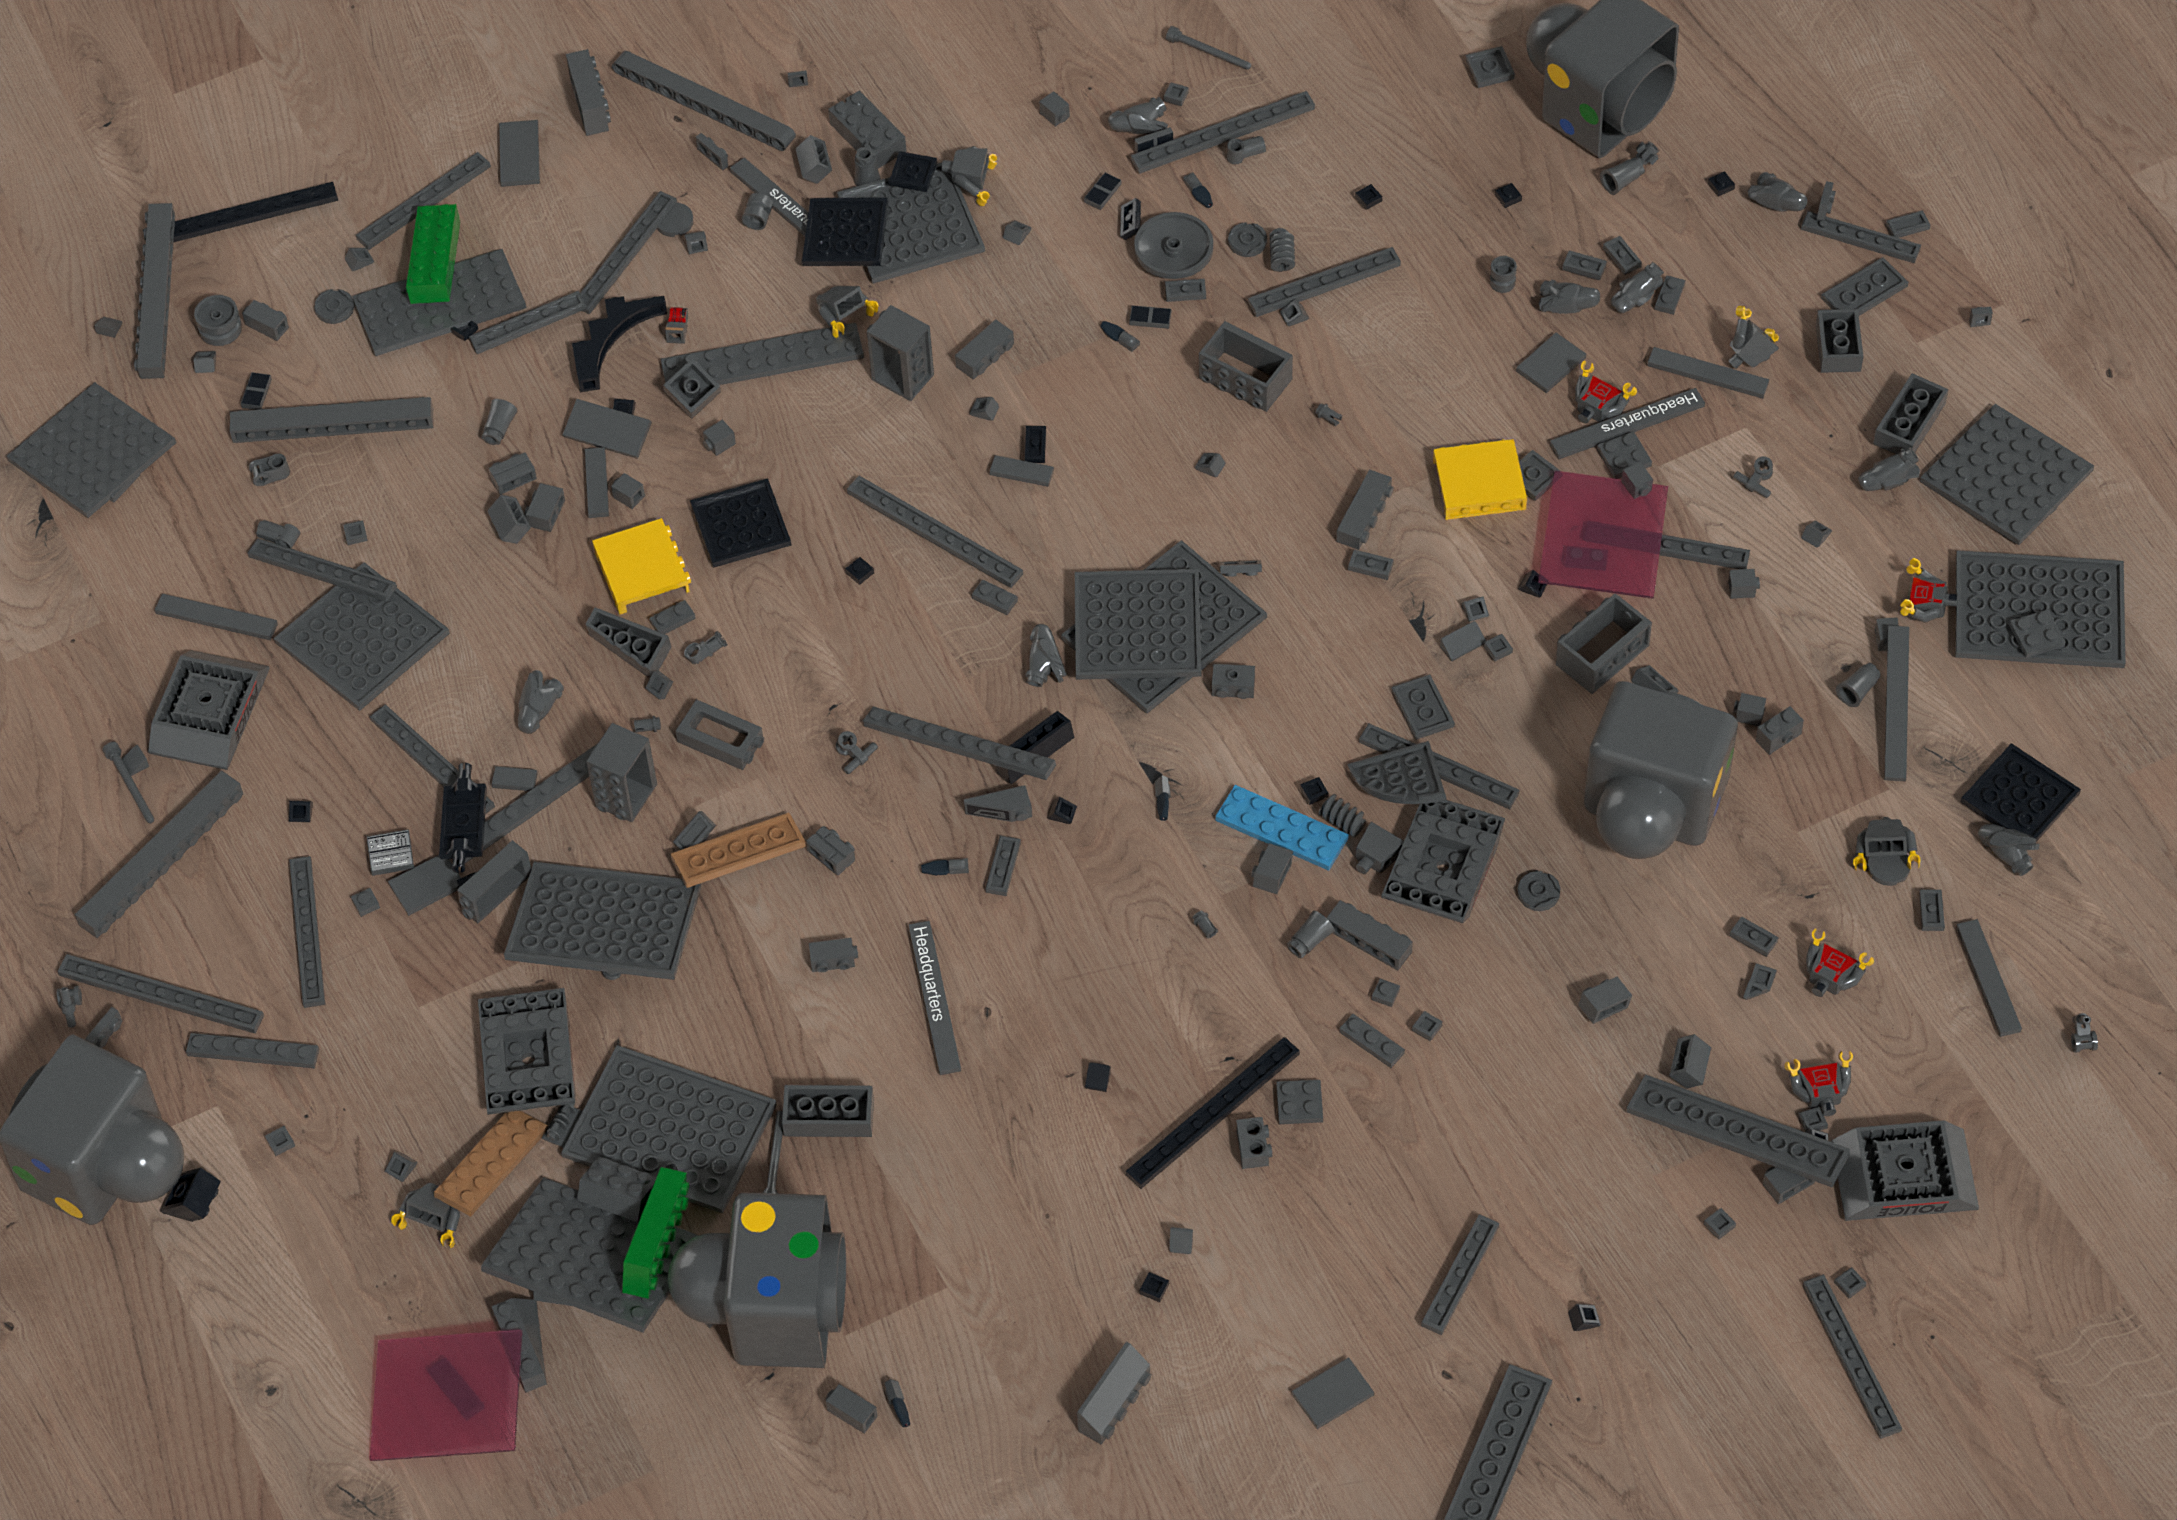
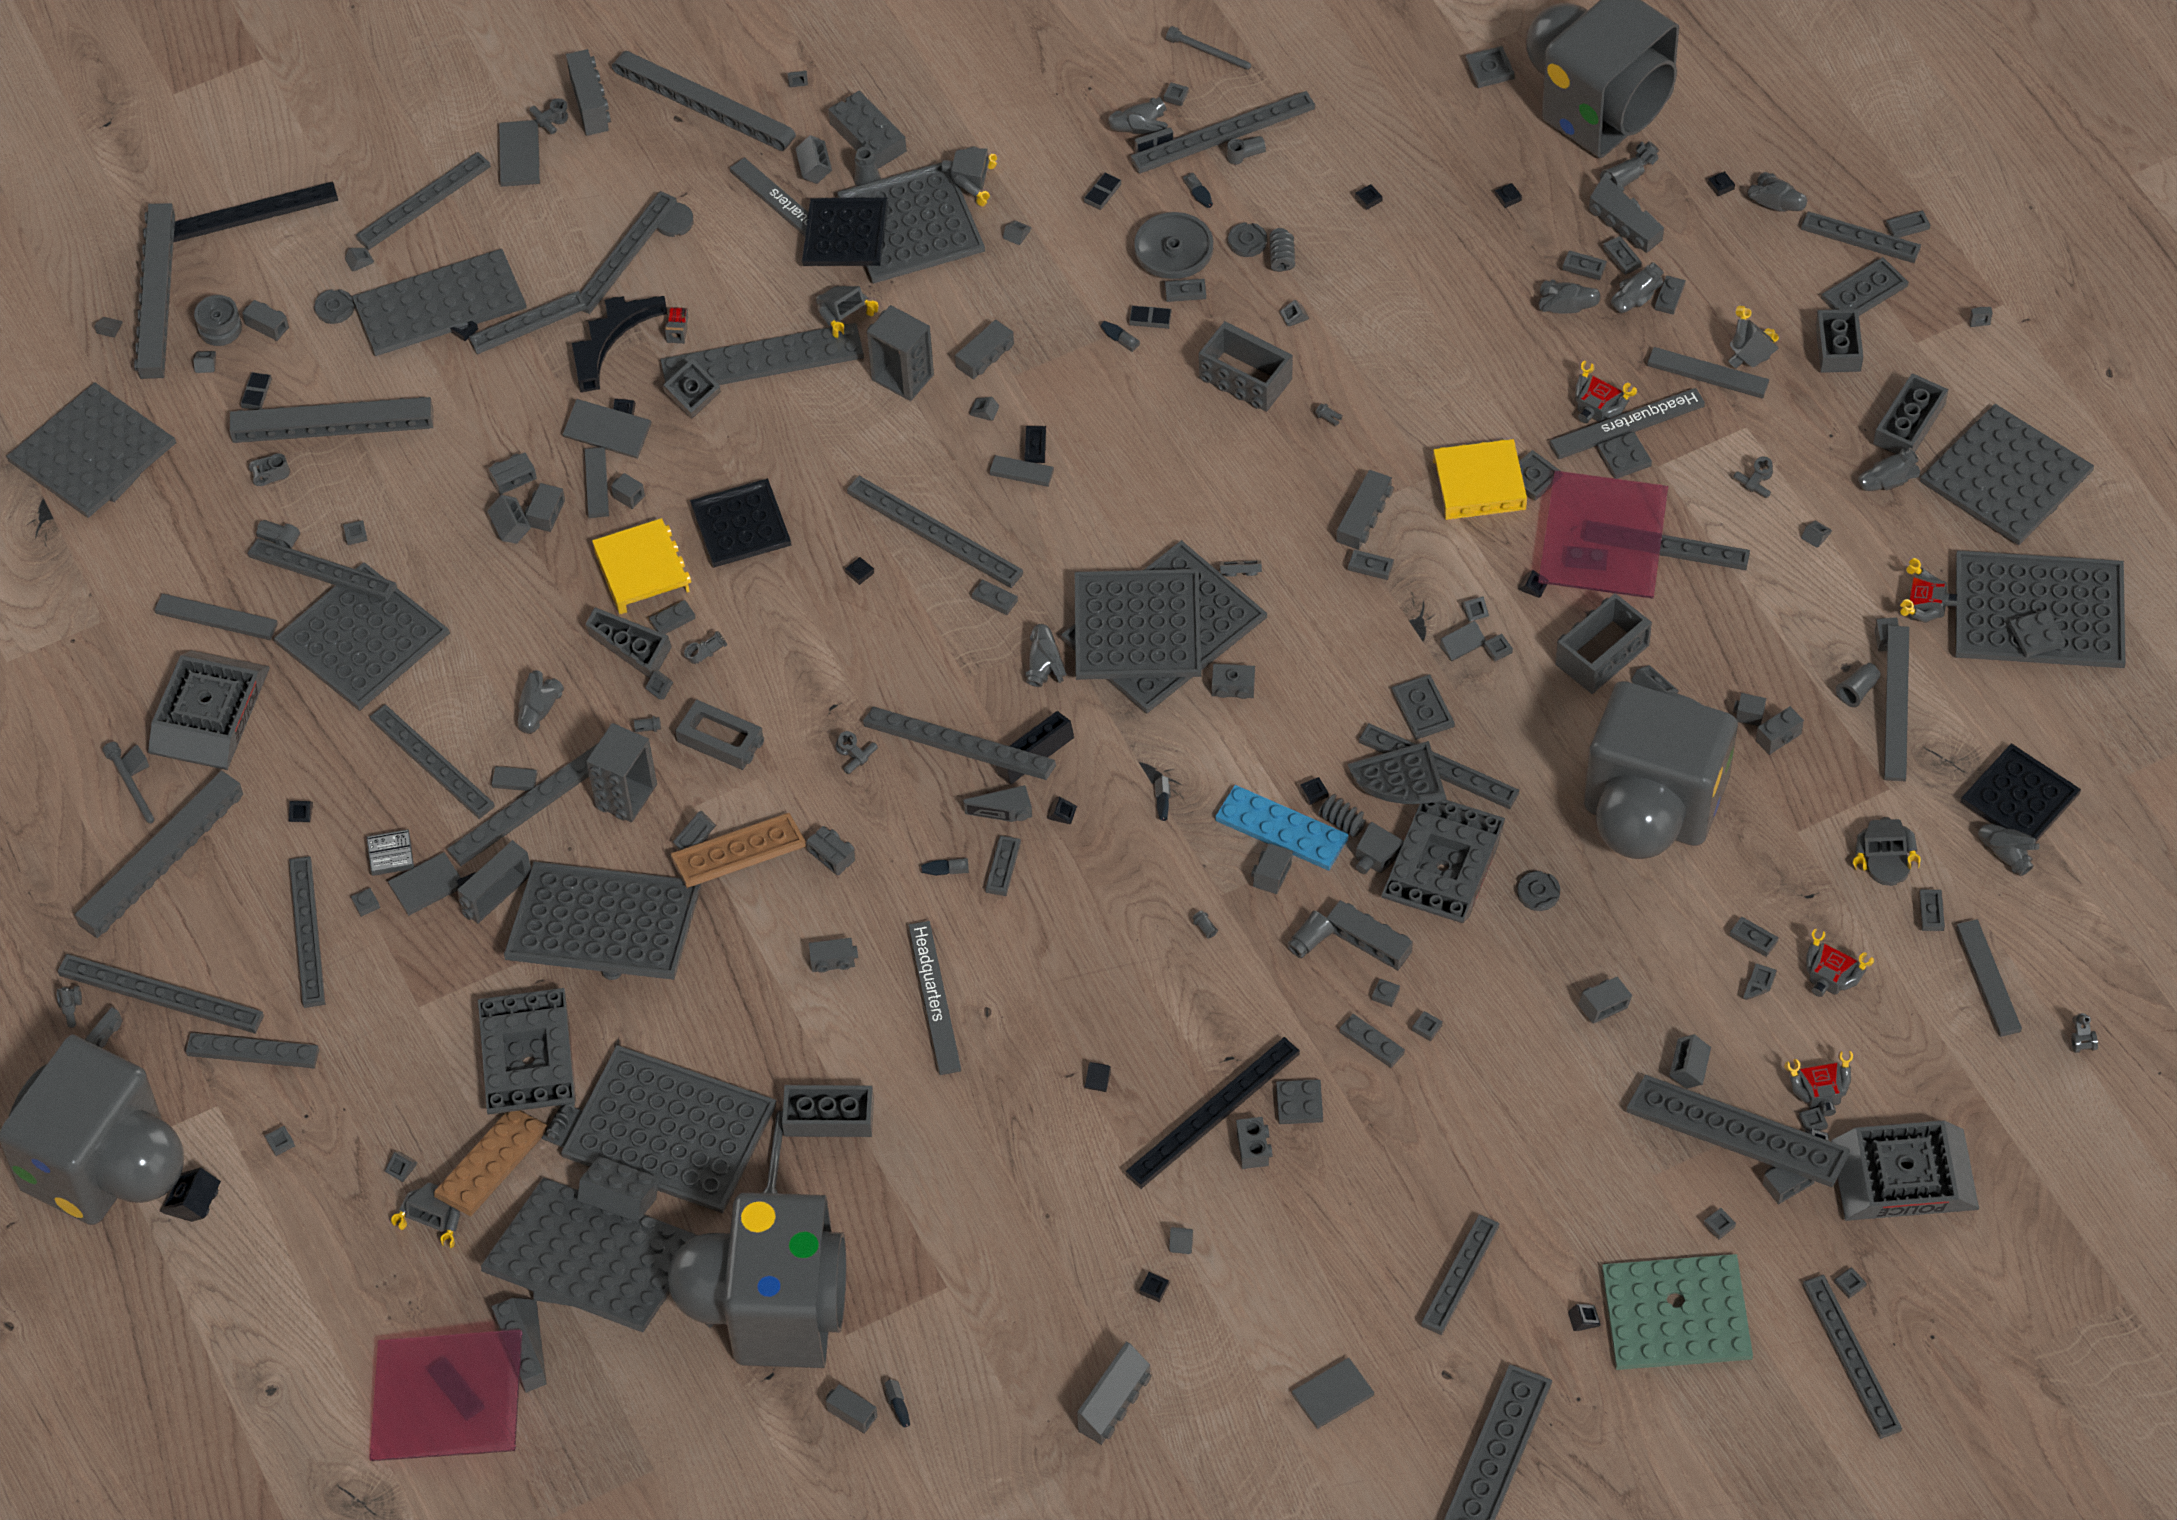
(433, 254): green brick -> none
(463, 819): black plate -> none
(498, 421): dark grey plant -> none
(553, 115): none -> dark grey piece
(655, 1233): green brick -> none
(696, 242): dark grey brick -> none
(712, 151): dark grey plate -> none
(719, 438): dark grey brick -> none
(757, 211): dark grey wheel -> none
(913, 171): black plate -> none
(1054, 109): dark grey brick -> none
(1130, 218): black plate -> none
(1210, 464): dark grey slope -> none
(1324, 281): dark grey plate -> none
(1503, 274): dark grey wheel -> none
(1551, 362): dark grey tile -> none
(1625, 215): none -> dark grey wedge
(1637, 480): dark grey brick -> none
(1655, 1334): none -> sand green plate
(1743, 583): dark grey brick -> none
(1826, 201): dark grey plate -> none

